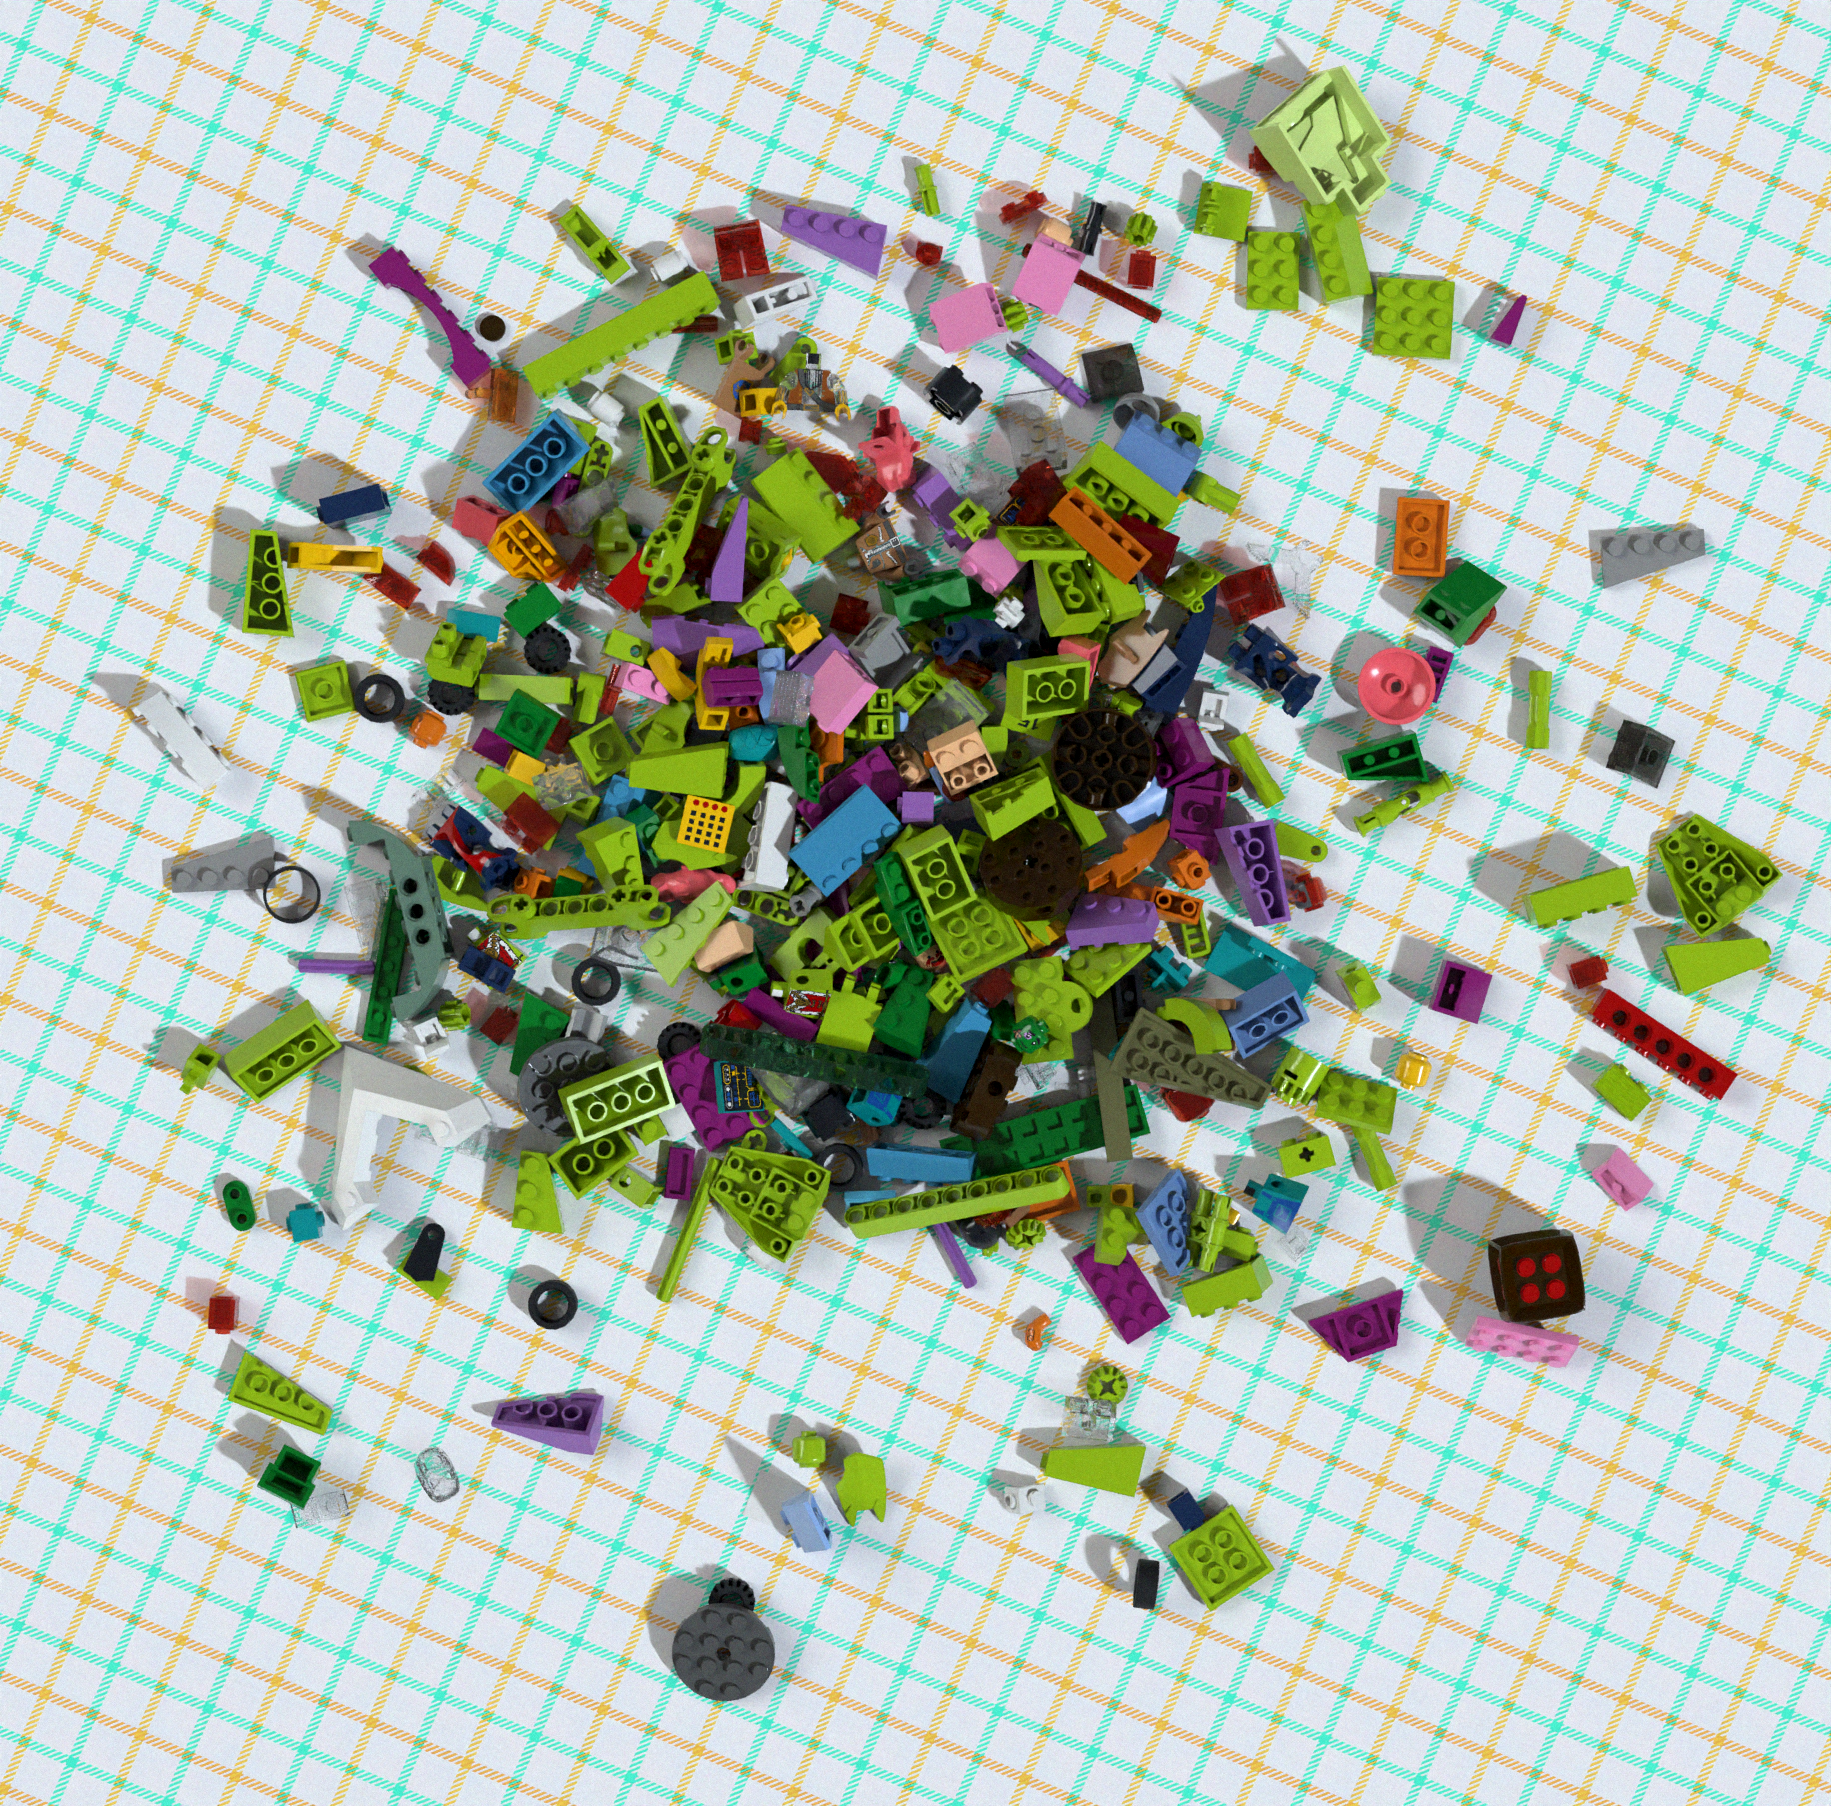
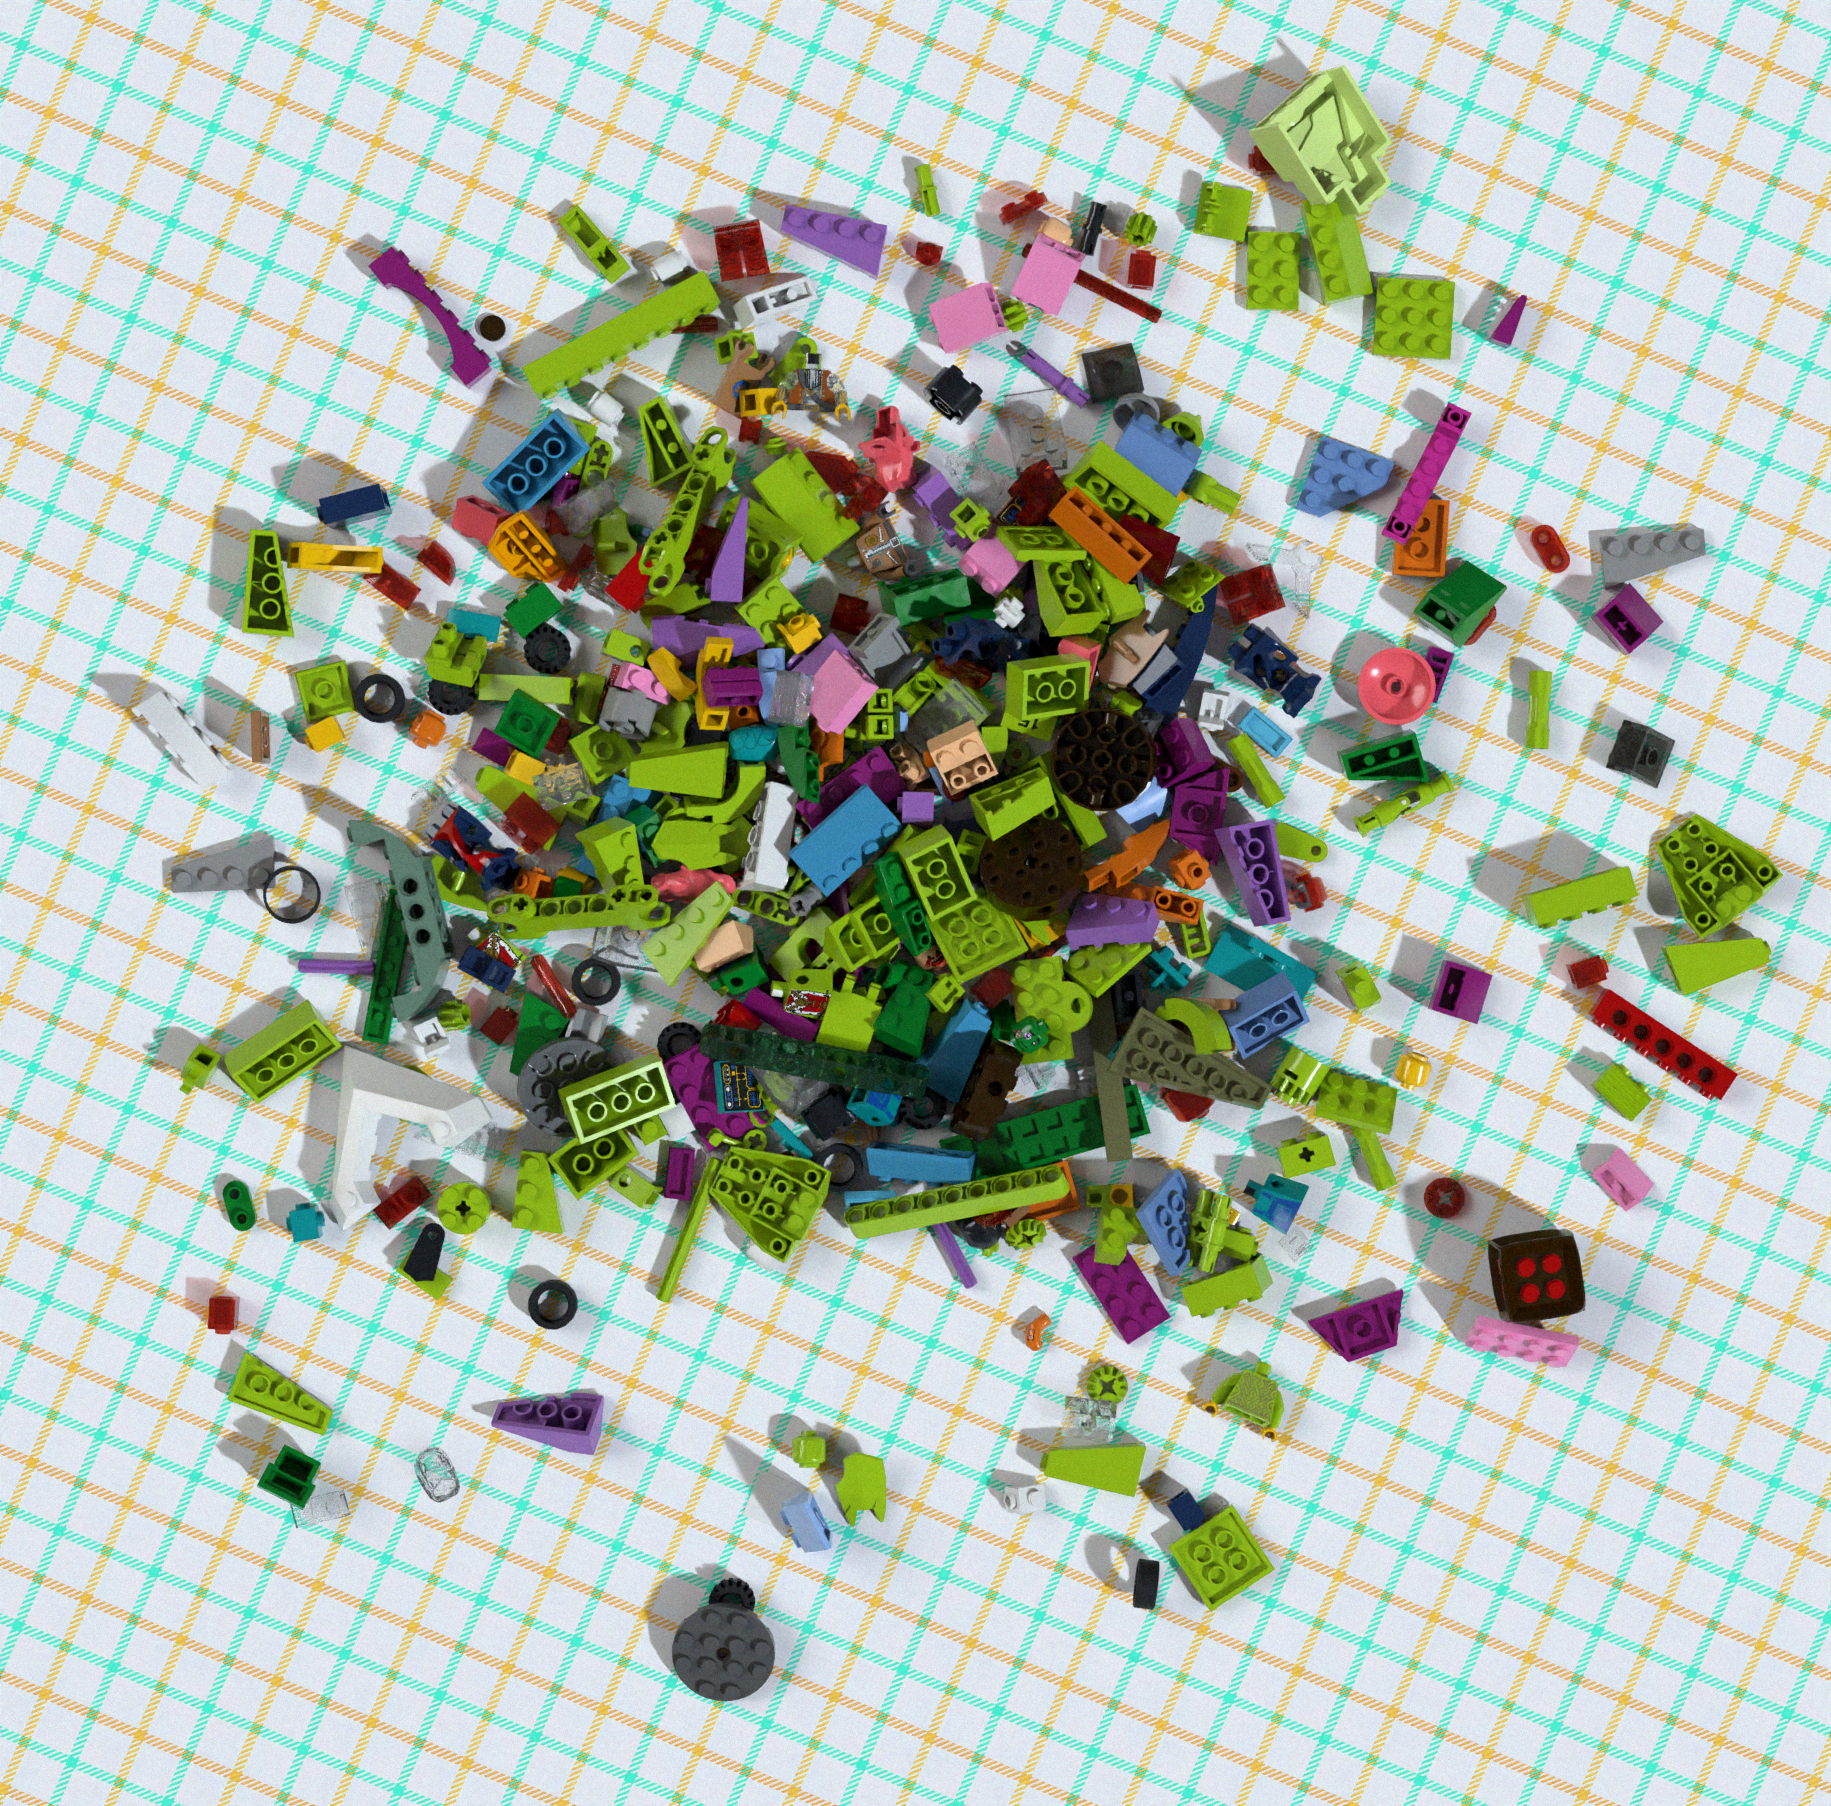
(260, 737): none -> medium nougat tile
(324, 735): none -> yellow brick
(402, 1202): none -> clear red slope
(475, 1197): none -> lime brick
(501, 395): clear orange plate -> none
(553, 986): none -> clear red axle
(627, 714): none -> light grey brick
(705, 824): yellow sticker -> none
(716, 1136): none -> lime hand
(1251, 1397): none -> lime torso
(1264, 732): none -> medium azure tile
(1341, 477): none -> medium blue plate
(1426, 474): none -> dark pink slope
(1432, 1197): none -> clear red gear
(1551, 548): none -> clear red plate
(1627, 619): none -> magenta slope

